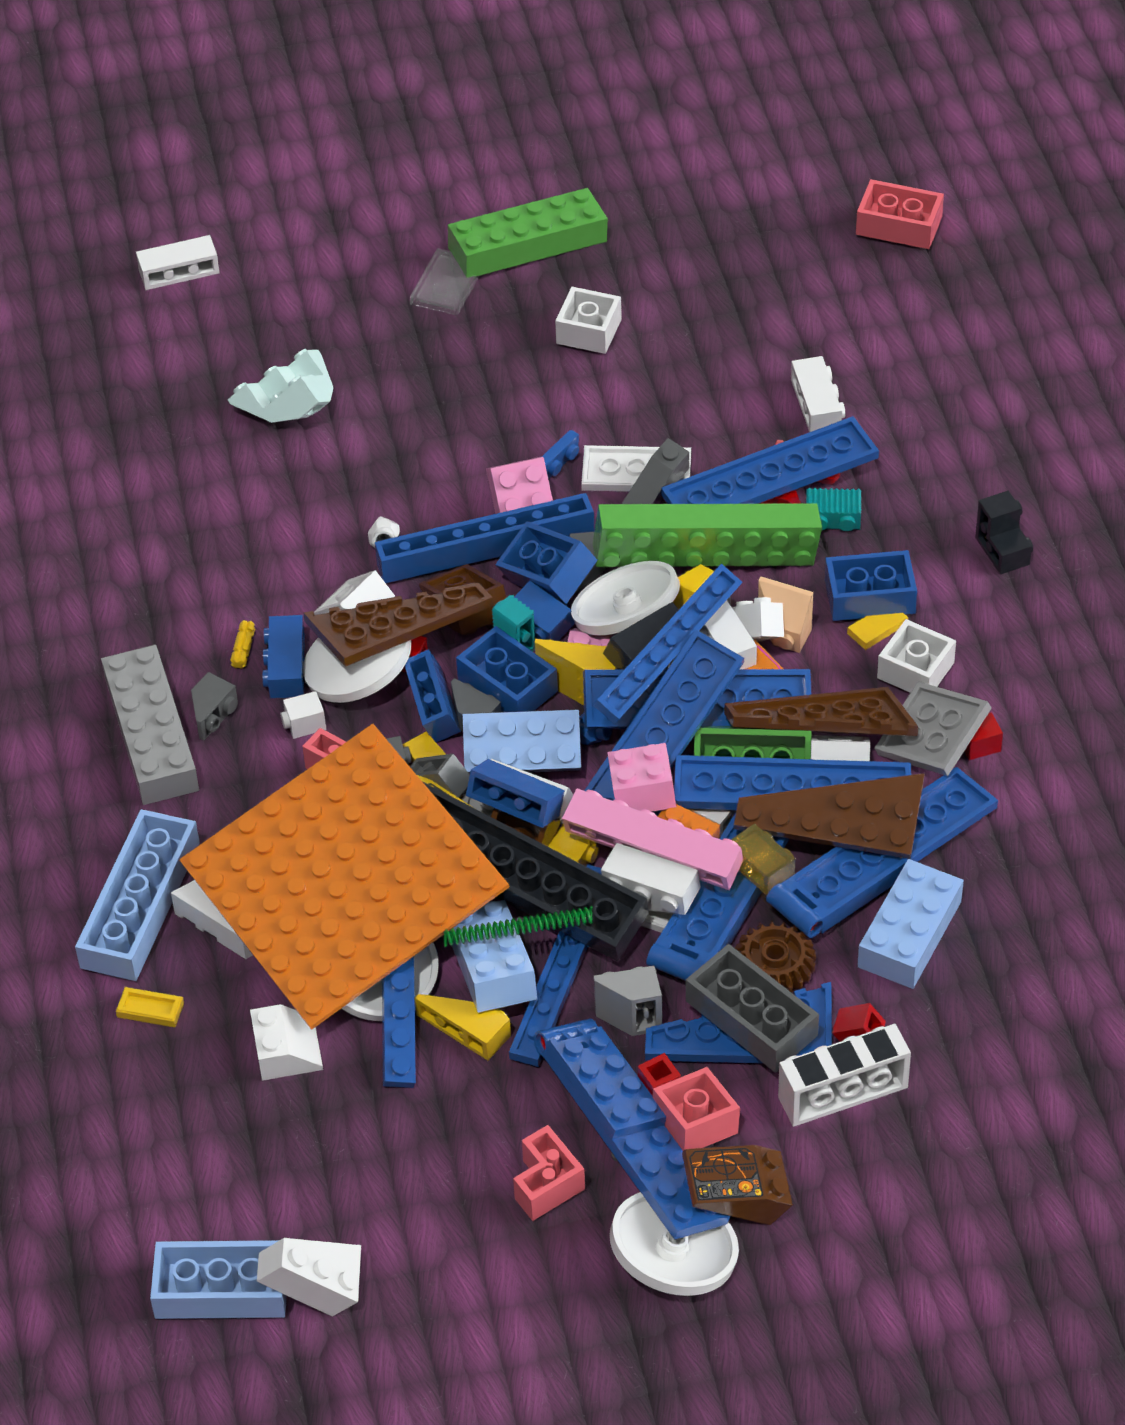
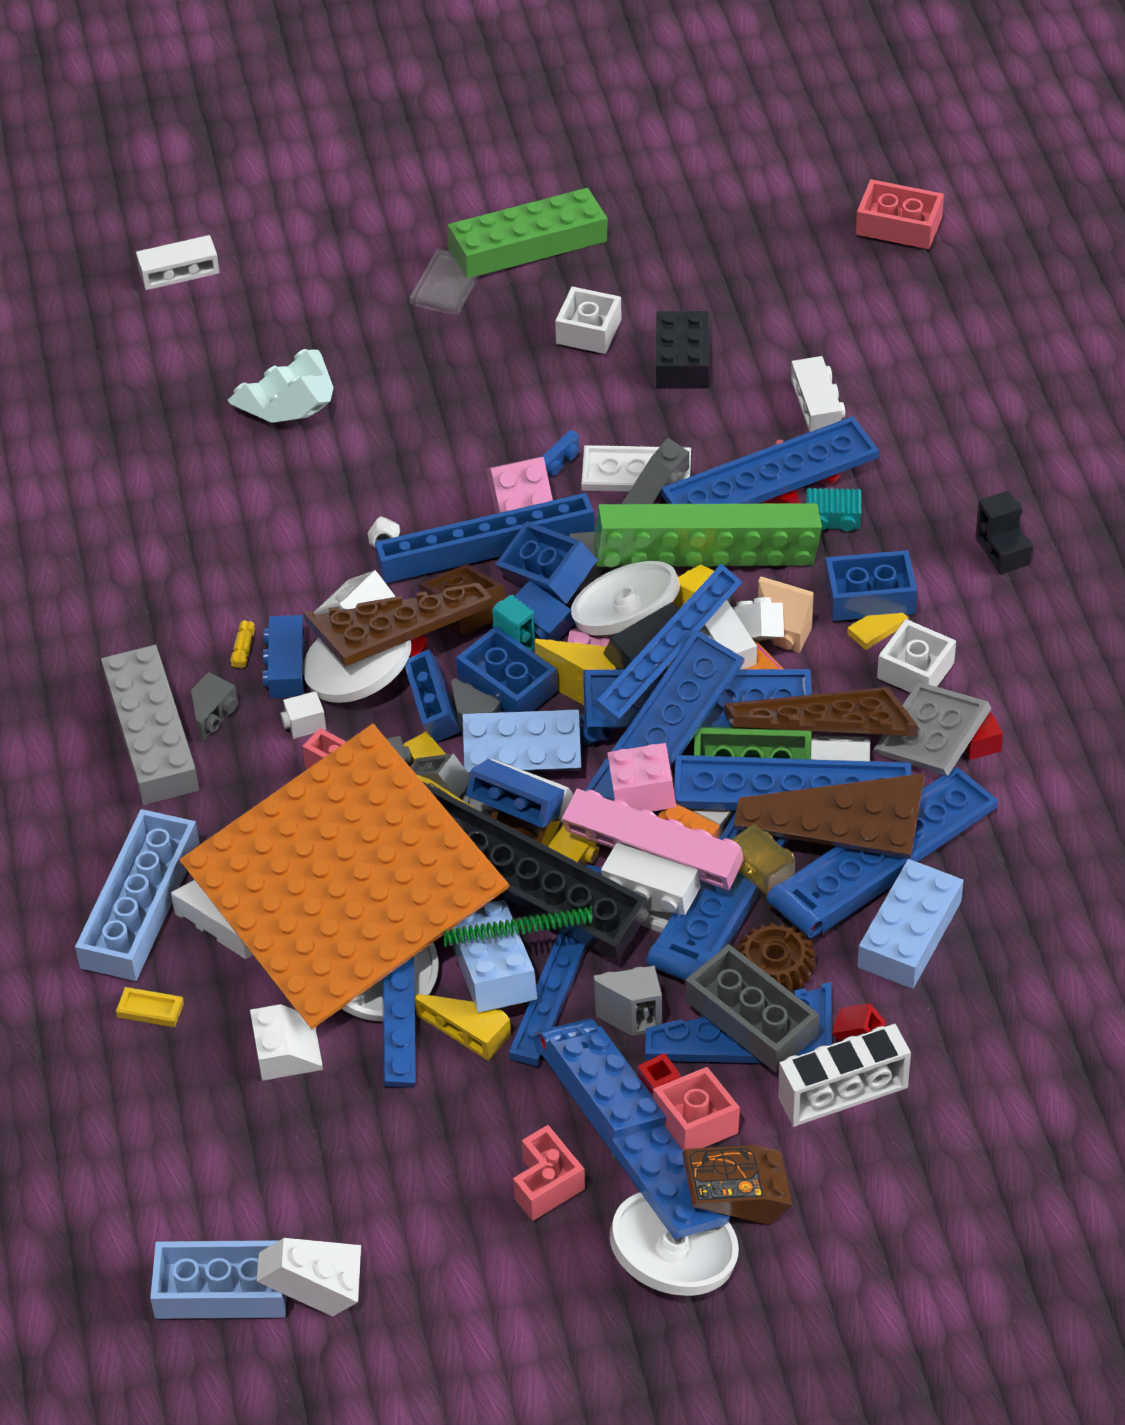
(682, 349): none -> black brick

